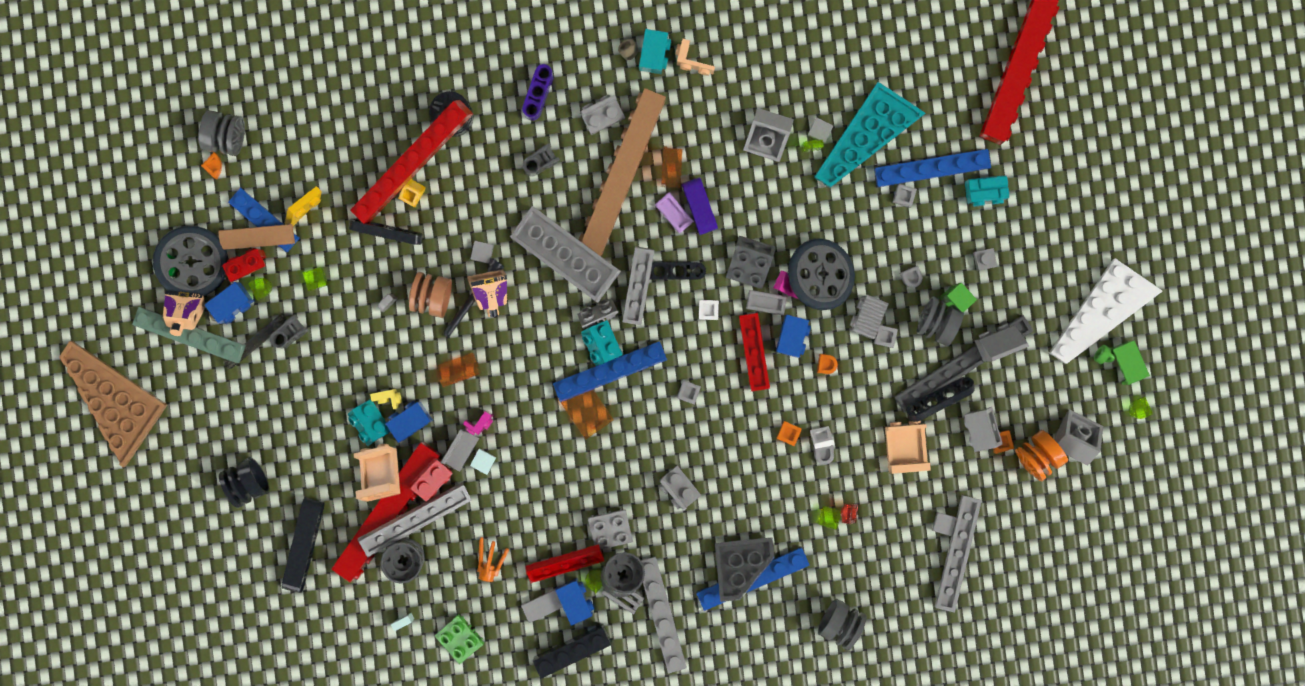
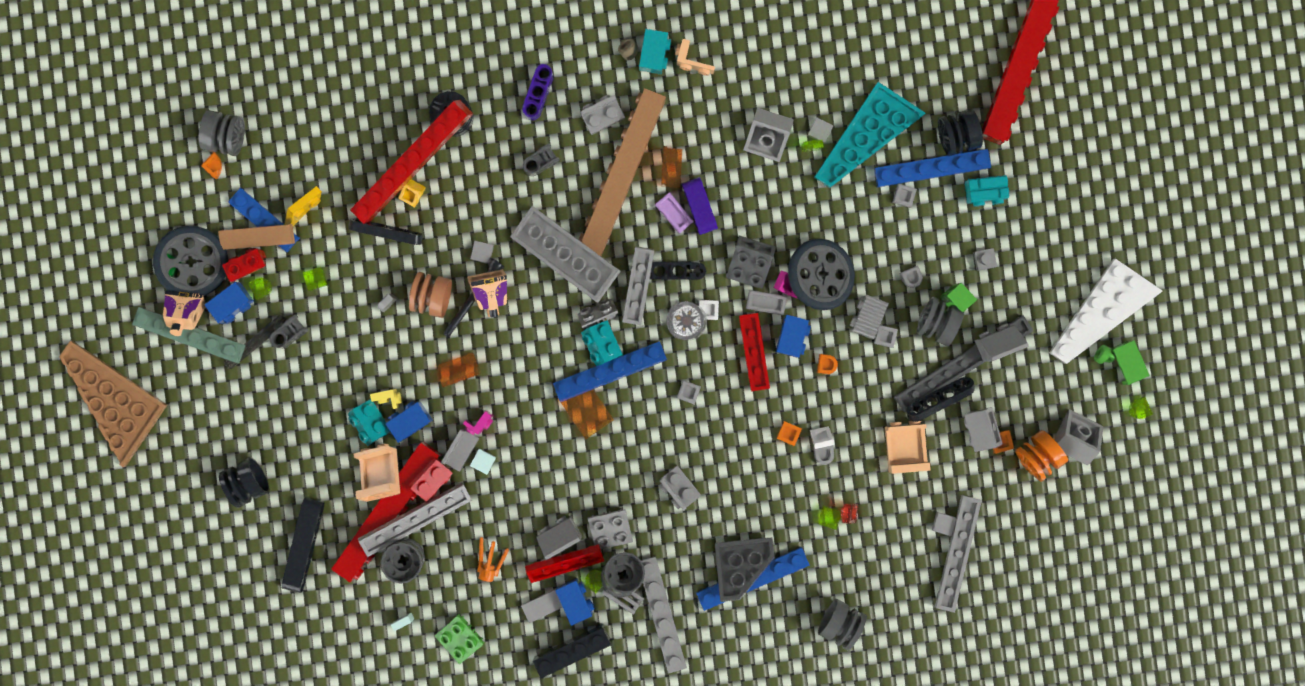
(558, 537): none -> light grey slope
(686, 321): none -> clear piece
(960, 132): none -> black wheel

